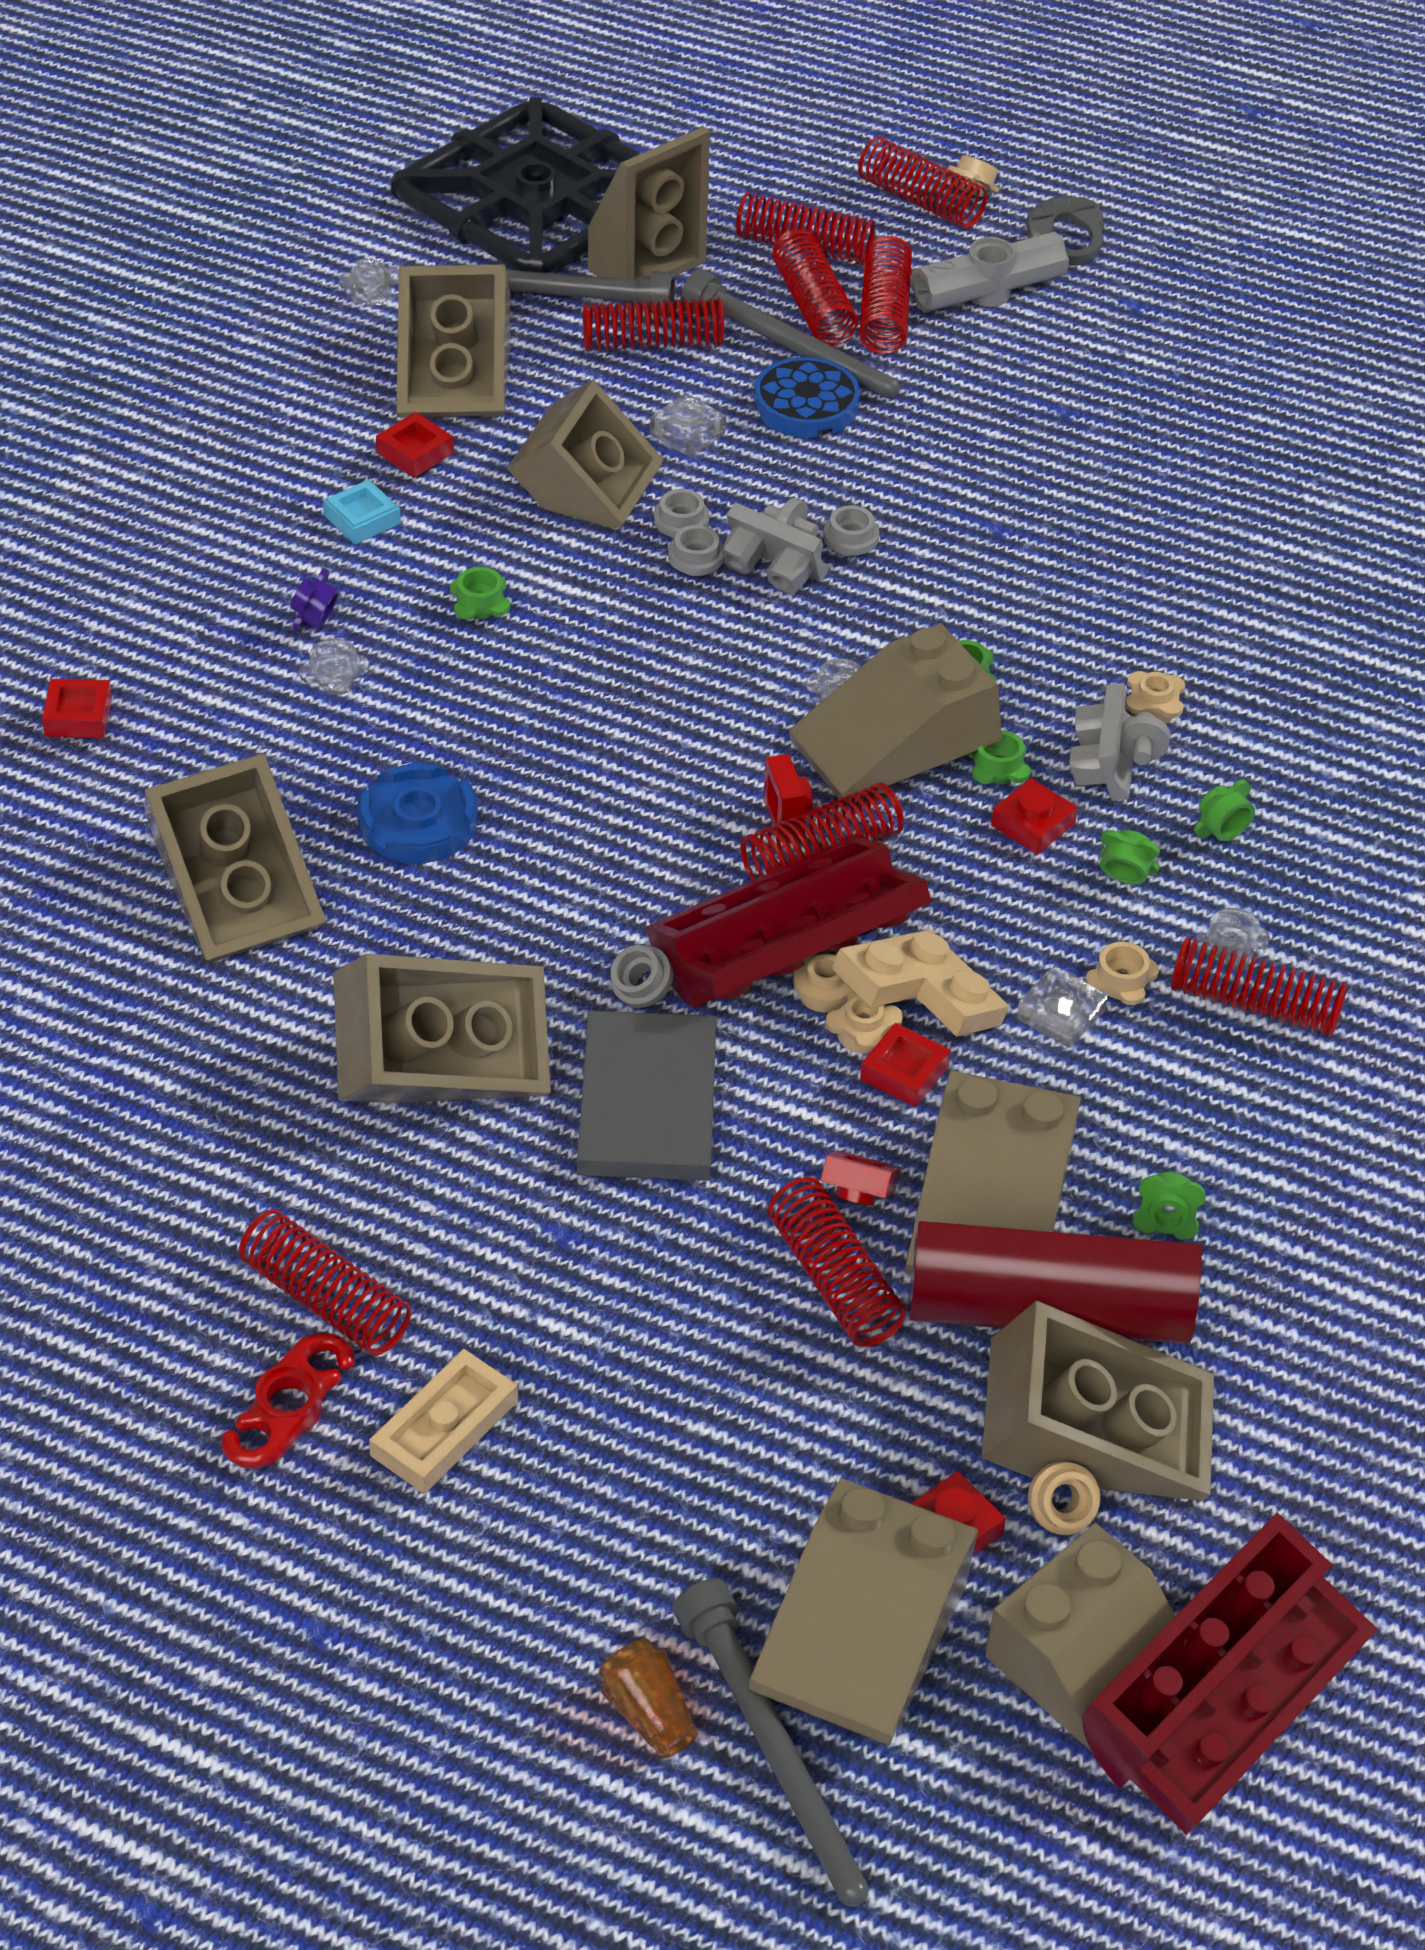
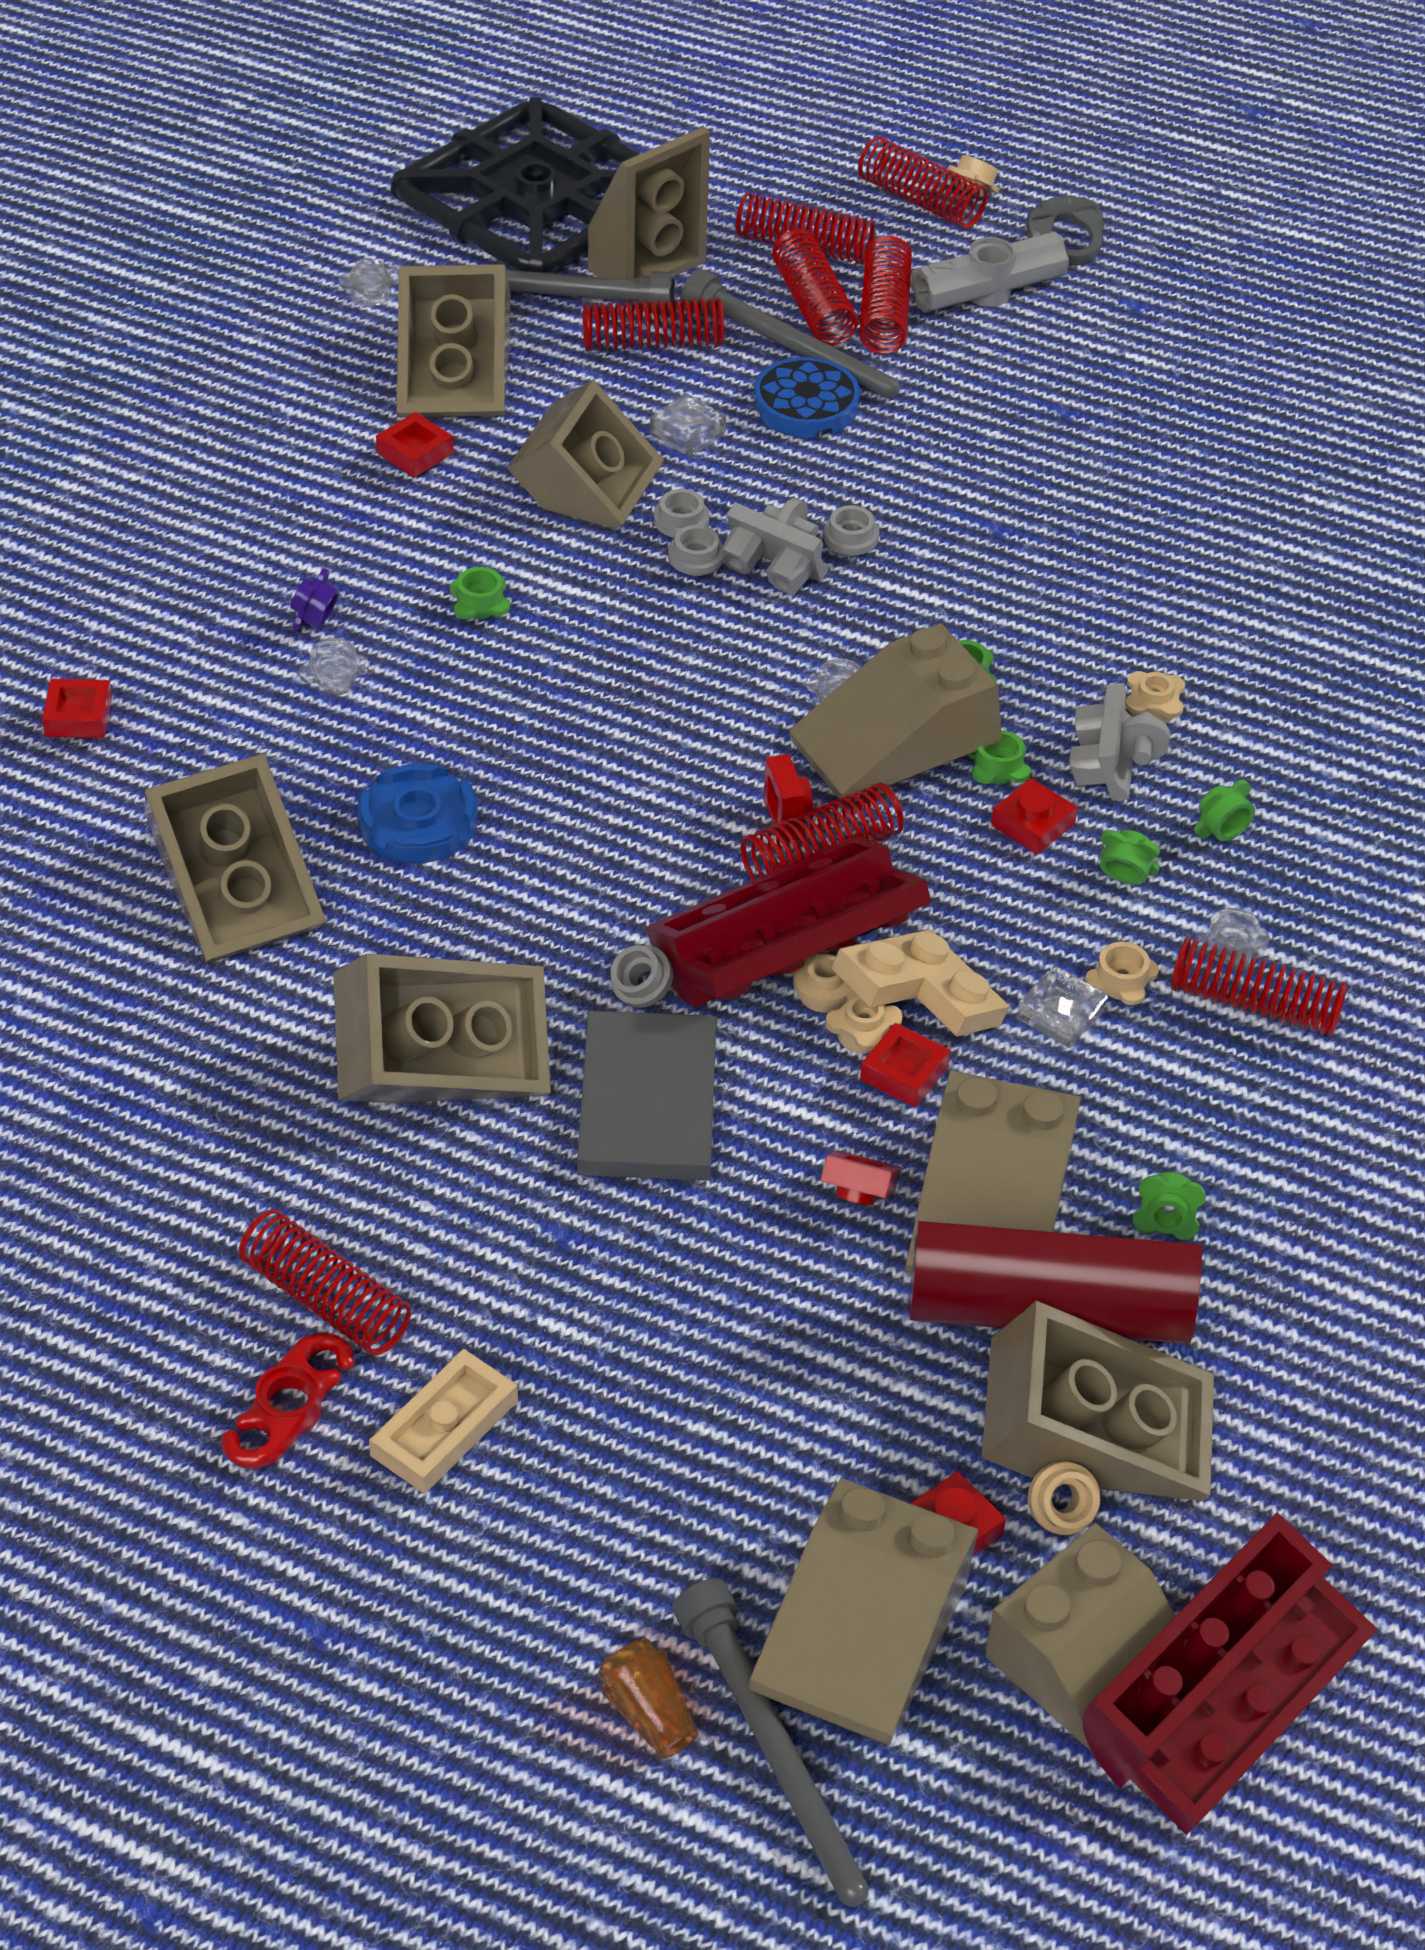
(361, 511): medium azure tile -> none
(815, 1278): red piece -> none

